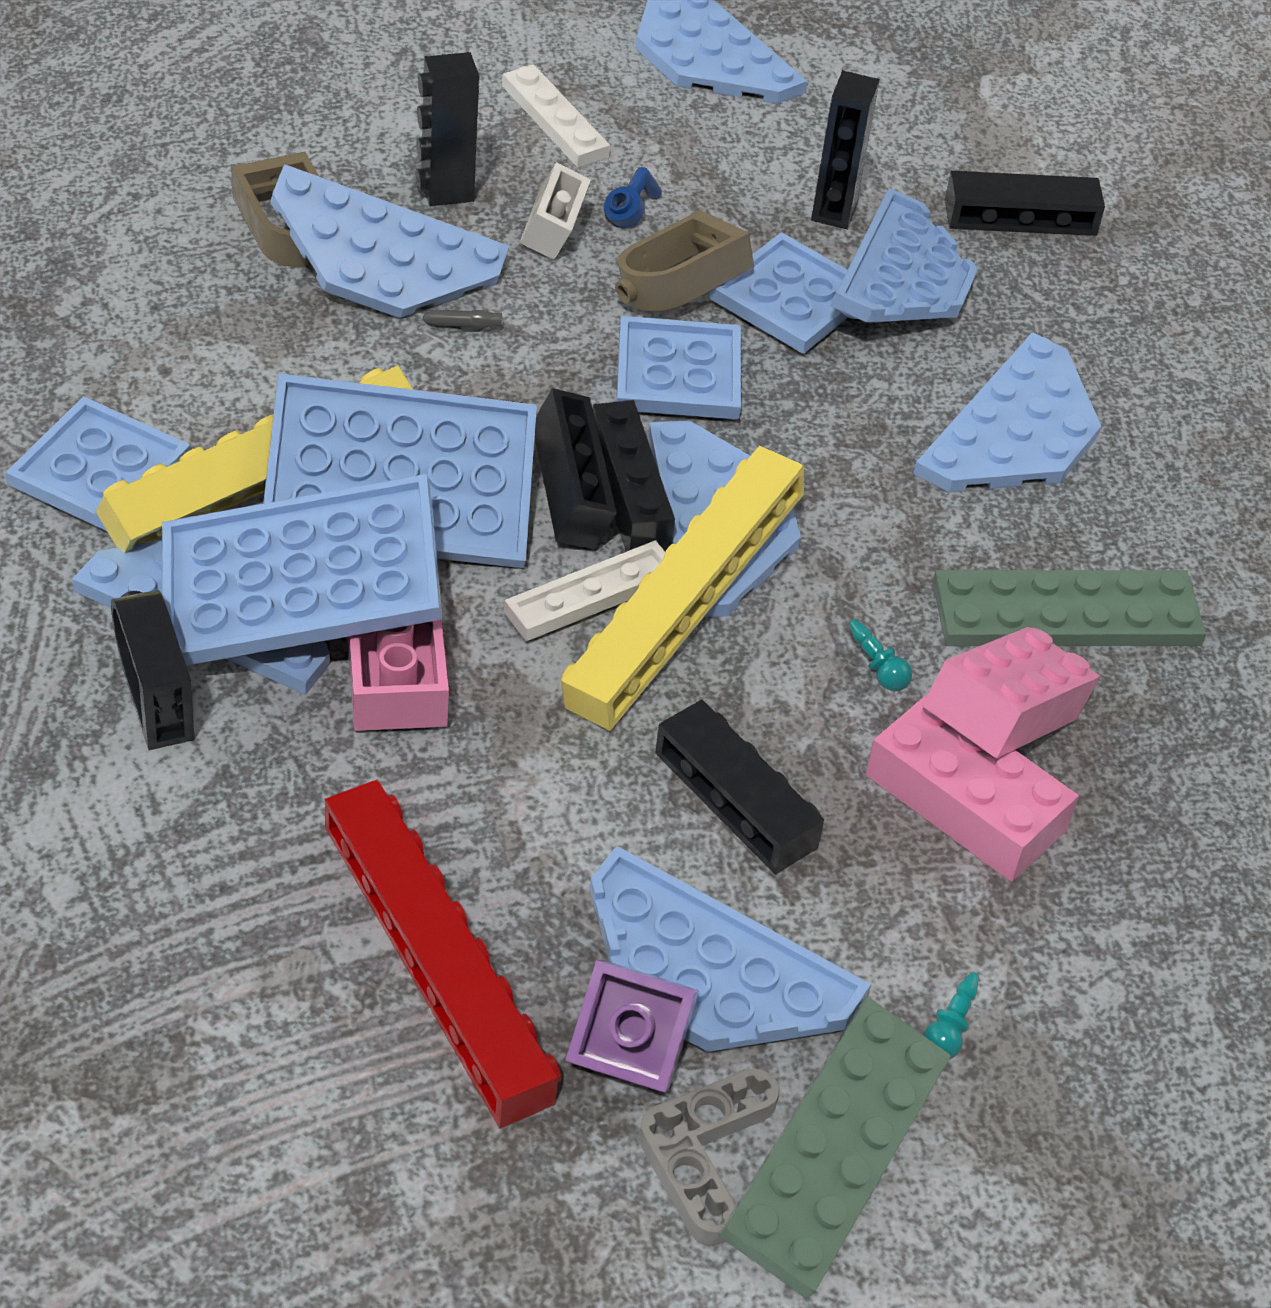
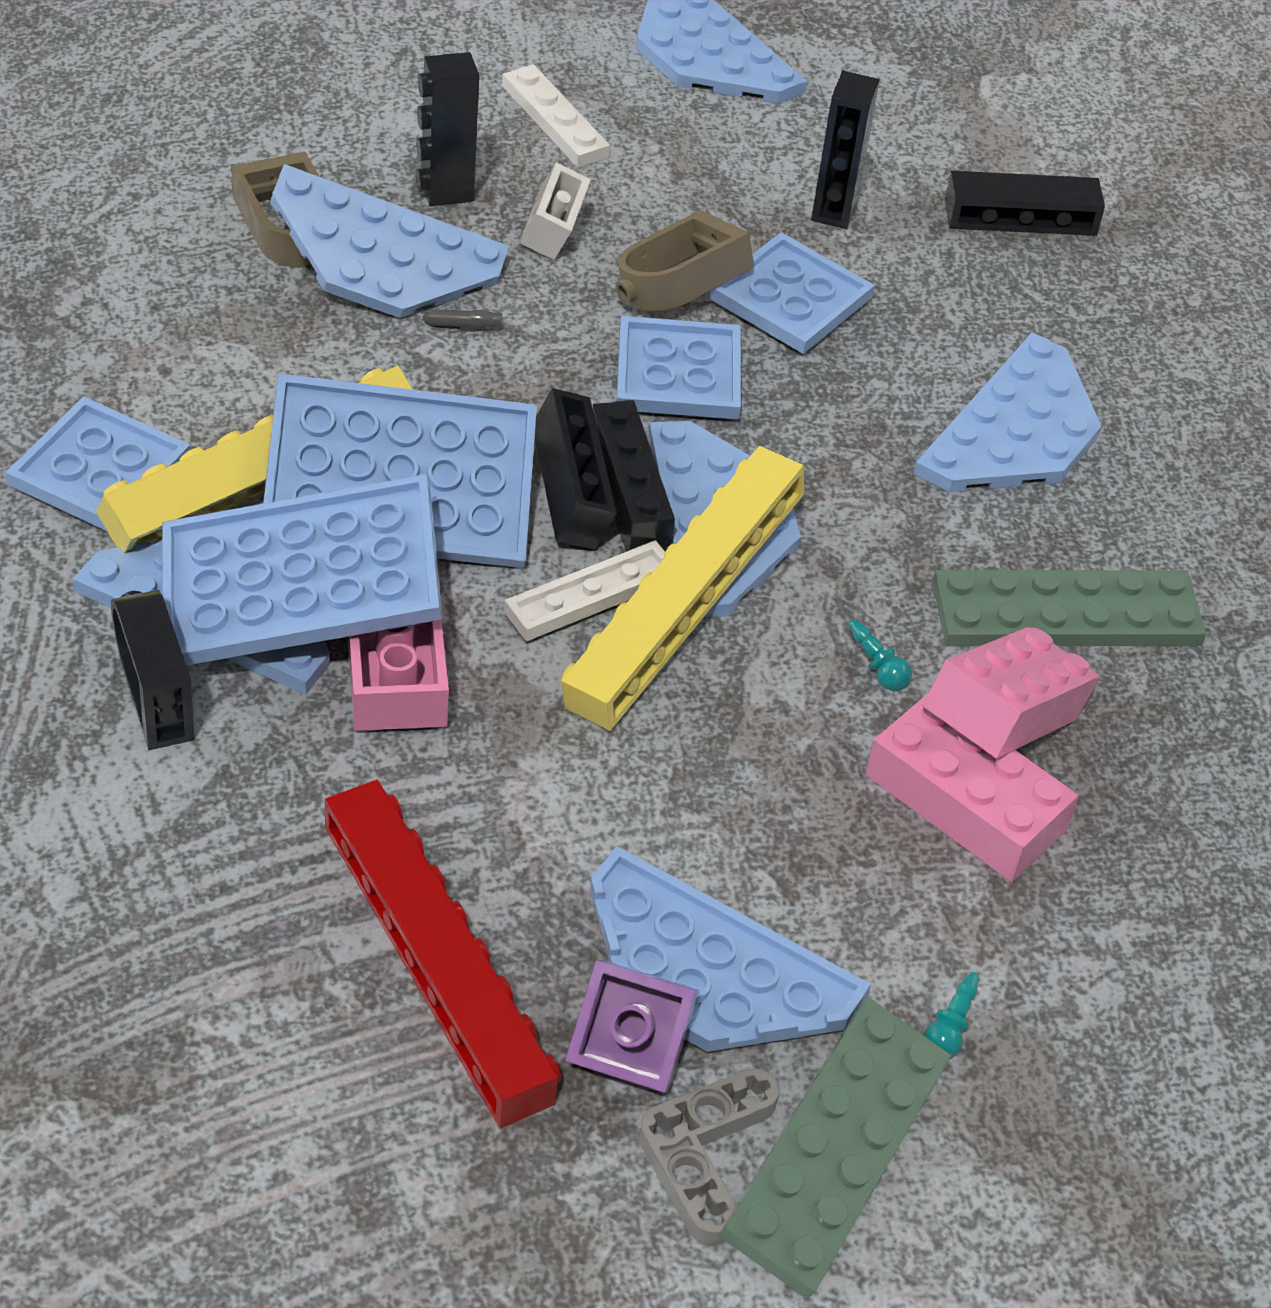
(634, 207): blue plate -> none
(739, 786): black brick -> none
(904, 267): light blue plate -> none

